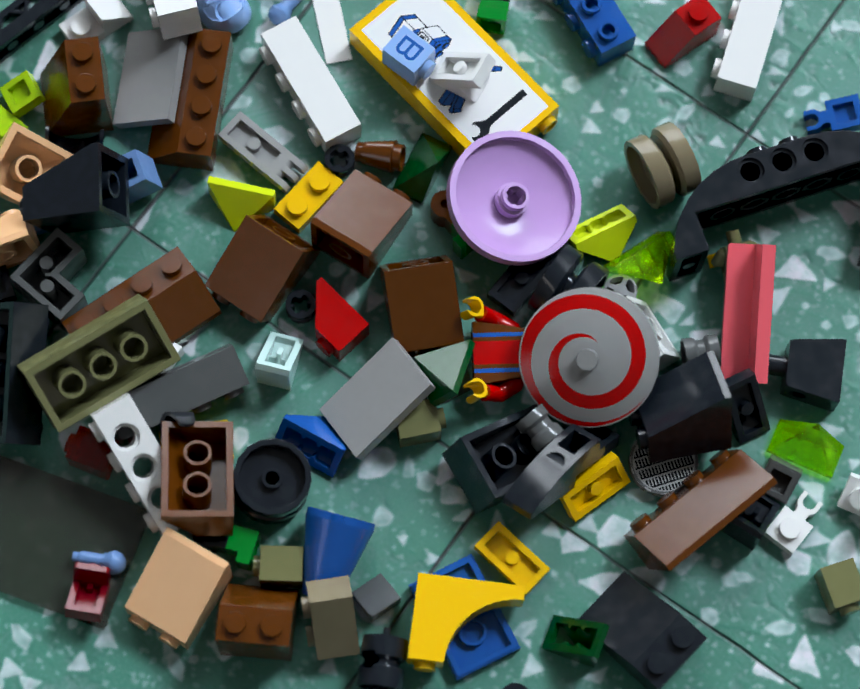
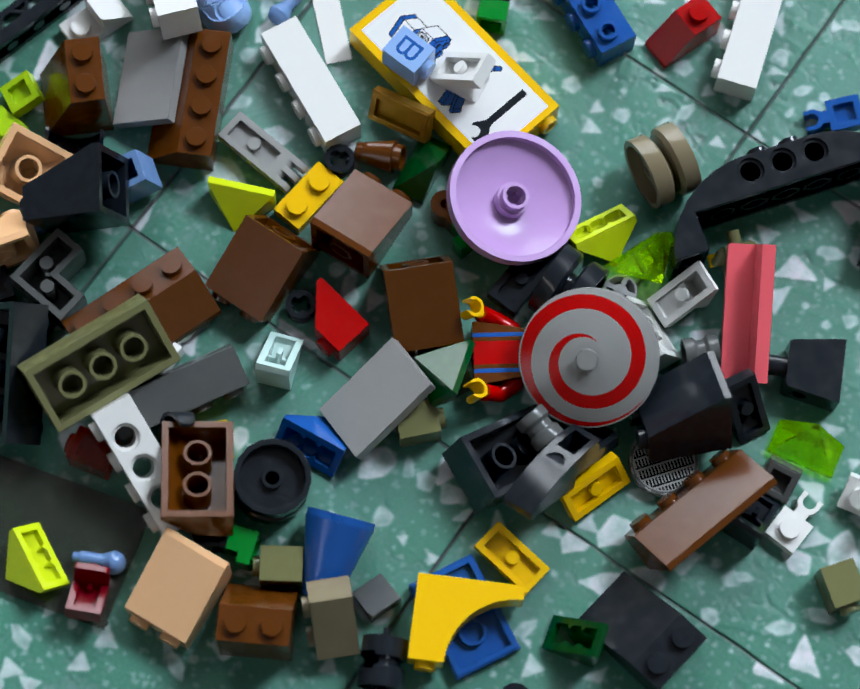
(32, 560): none -> neon yellow slope
(401, 114): none -> pearl gold tile
(683, 294): none -> white slope

